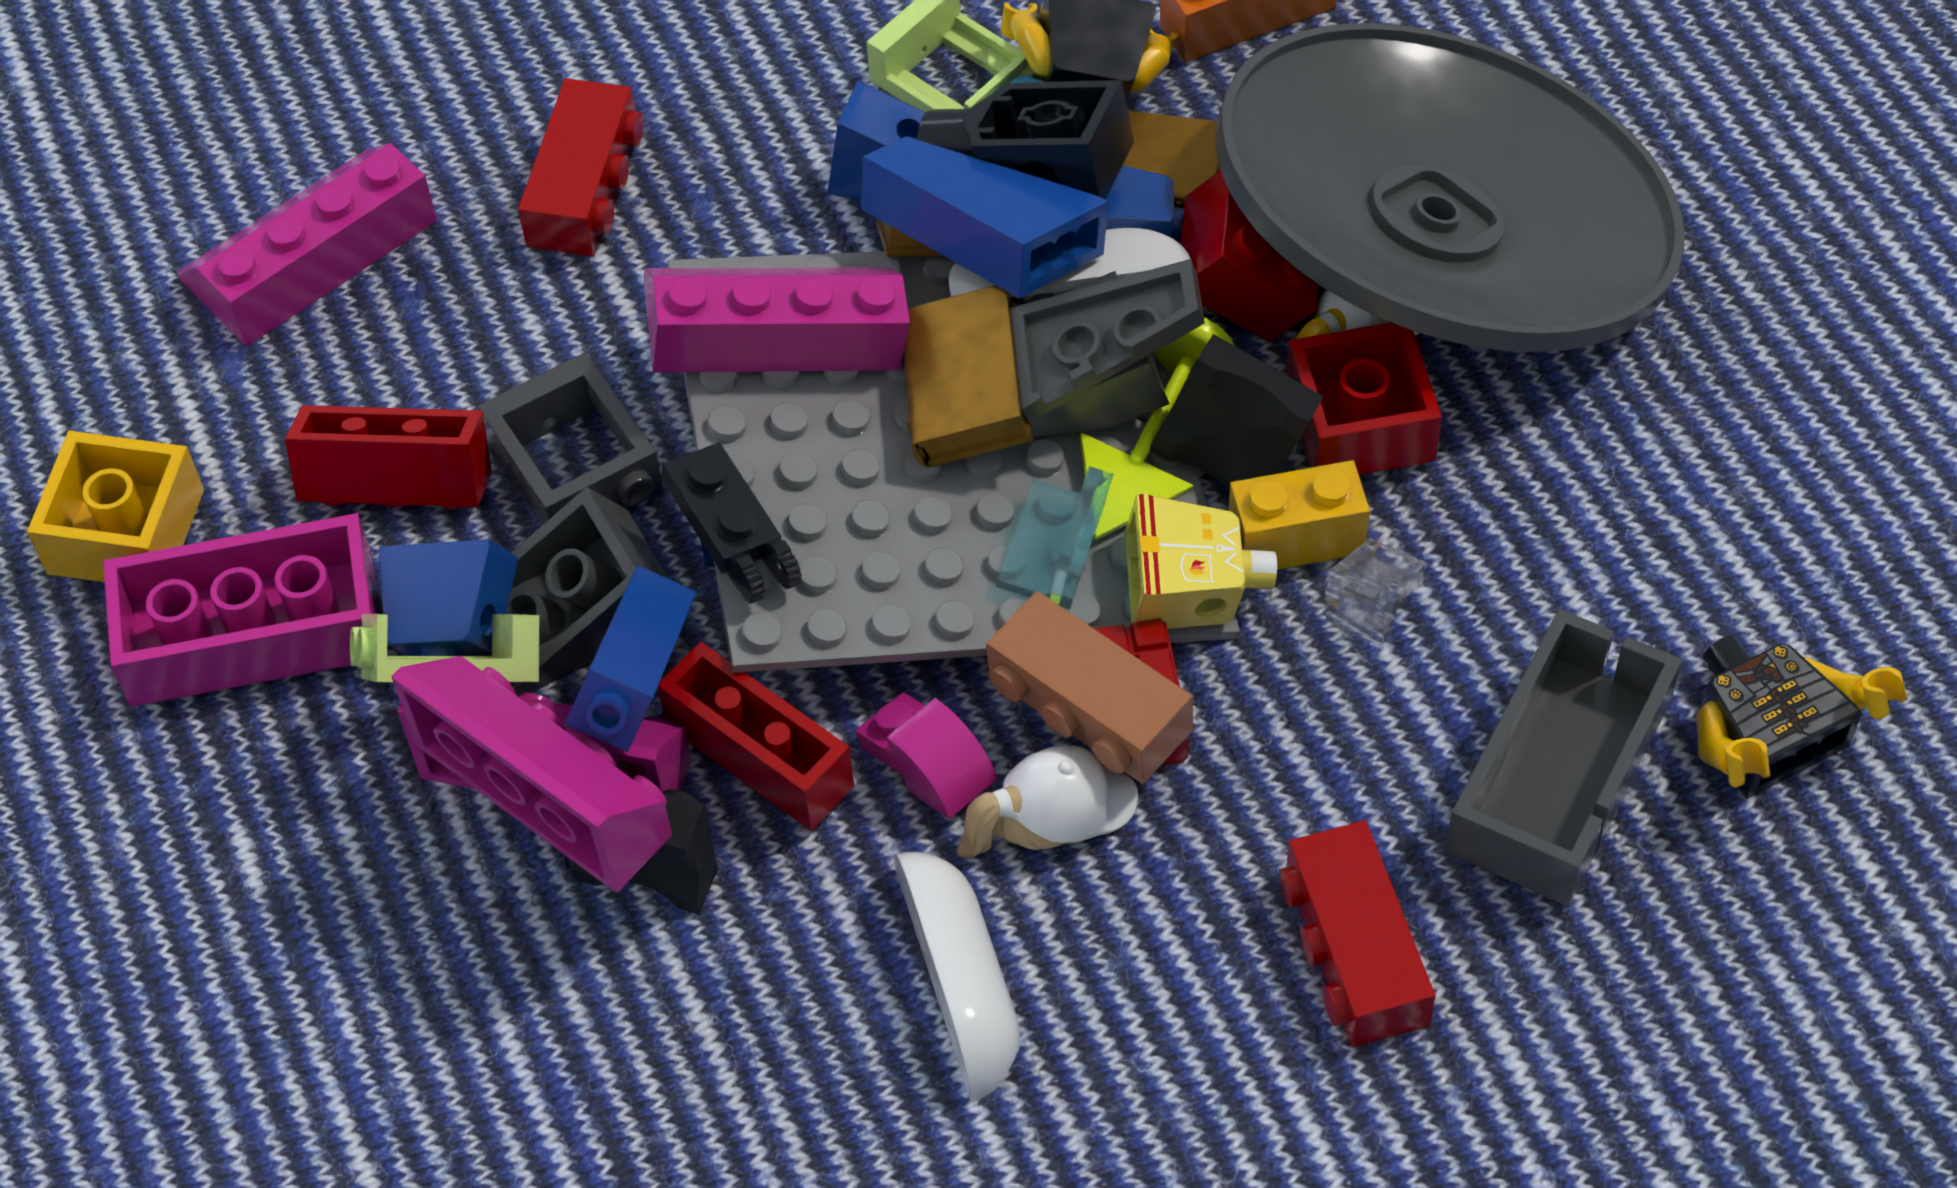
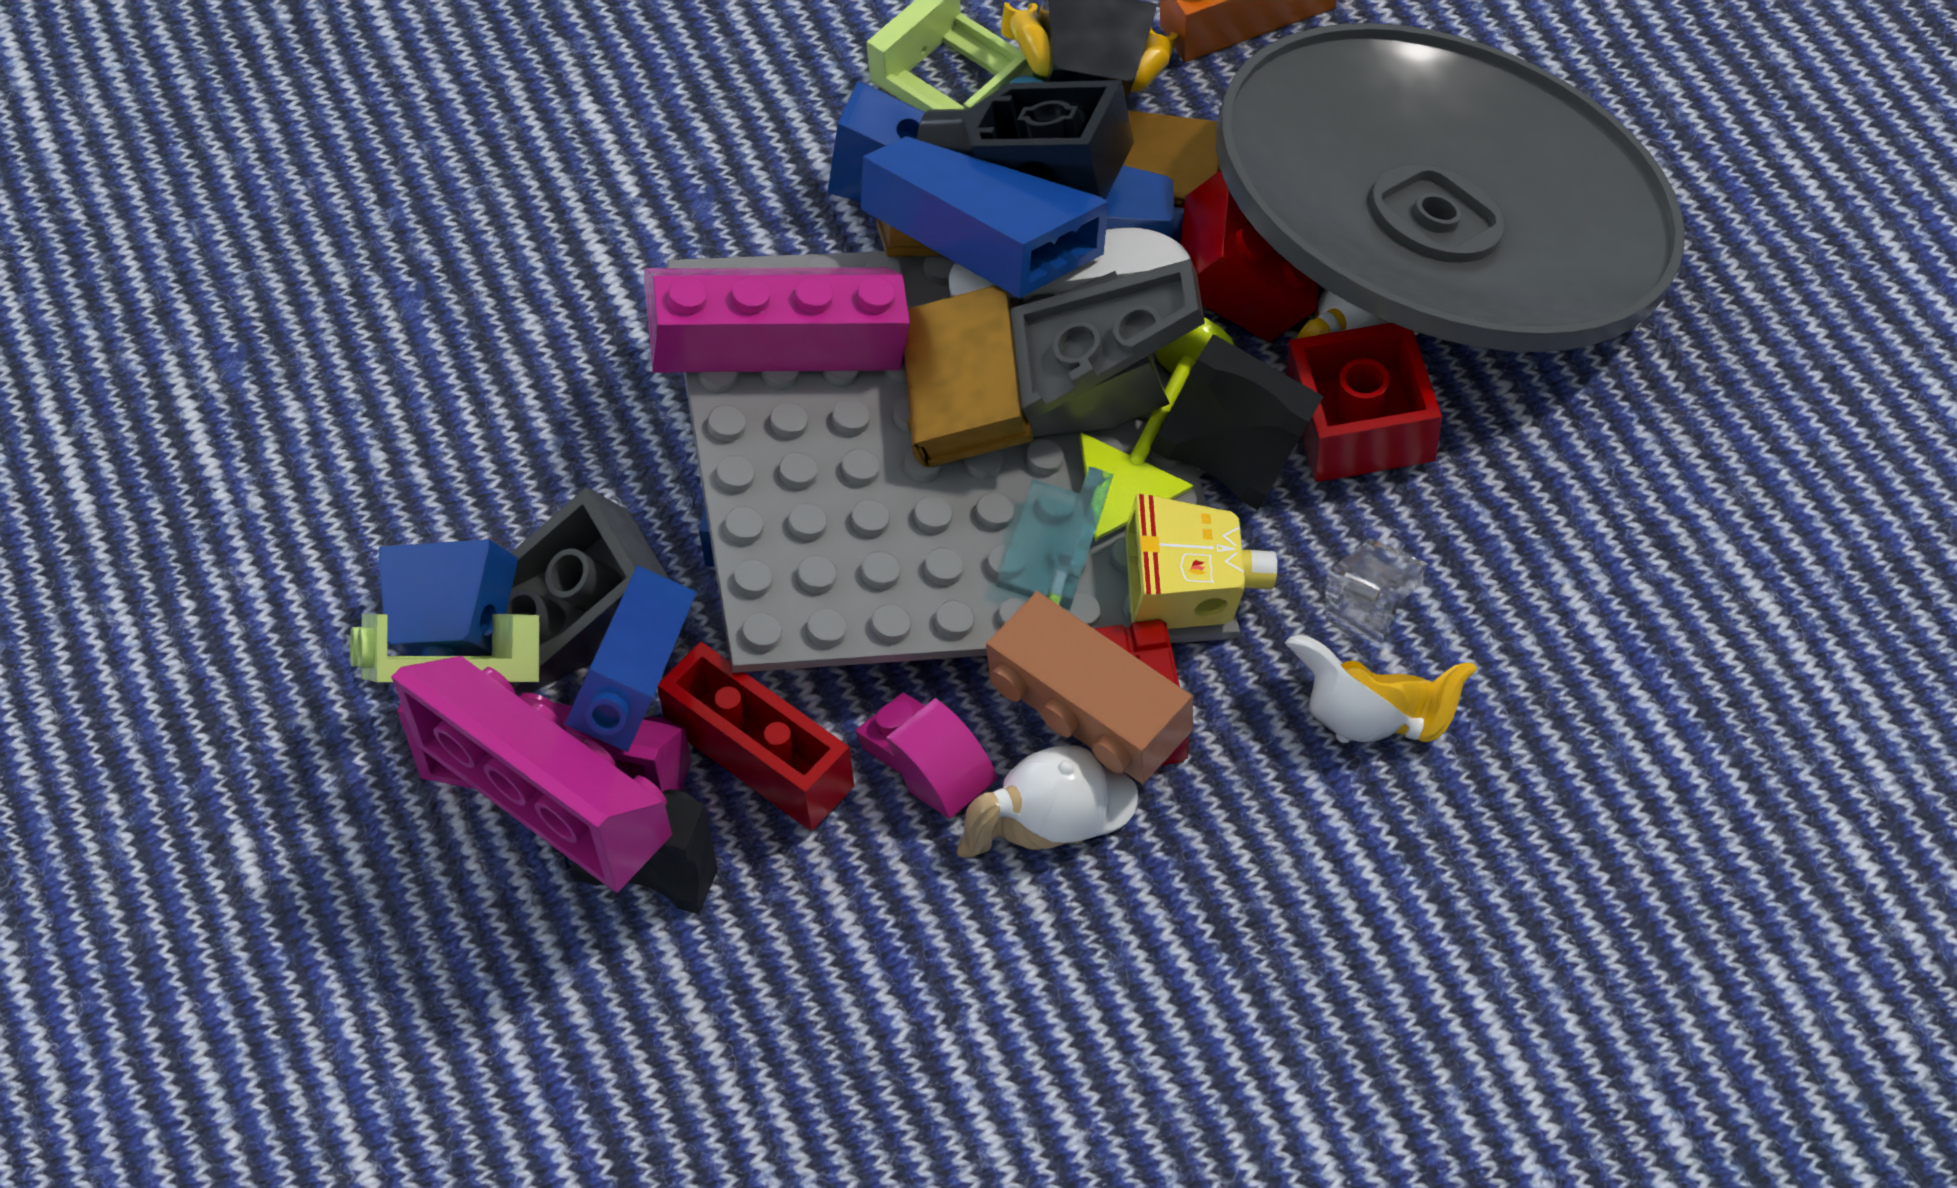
(112, 502): yellow brick -> none
(238, 609): dark pink brick -> none
(312, 242): dark pink slope -> none
(389, 456): red brick -> none
(551, 403): dark grey window -> none
(580, 167): red brick -> none
(729, 520): black hinge -> none
(961, 969): white brick -> none
(1302, 513): yellow brick -> none
(1357, 934): red brick -> none
(1374, 705): none -> hair
(1562, 758): dark grey piece -> none
(1782, 712): torso -> none

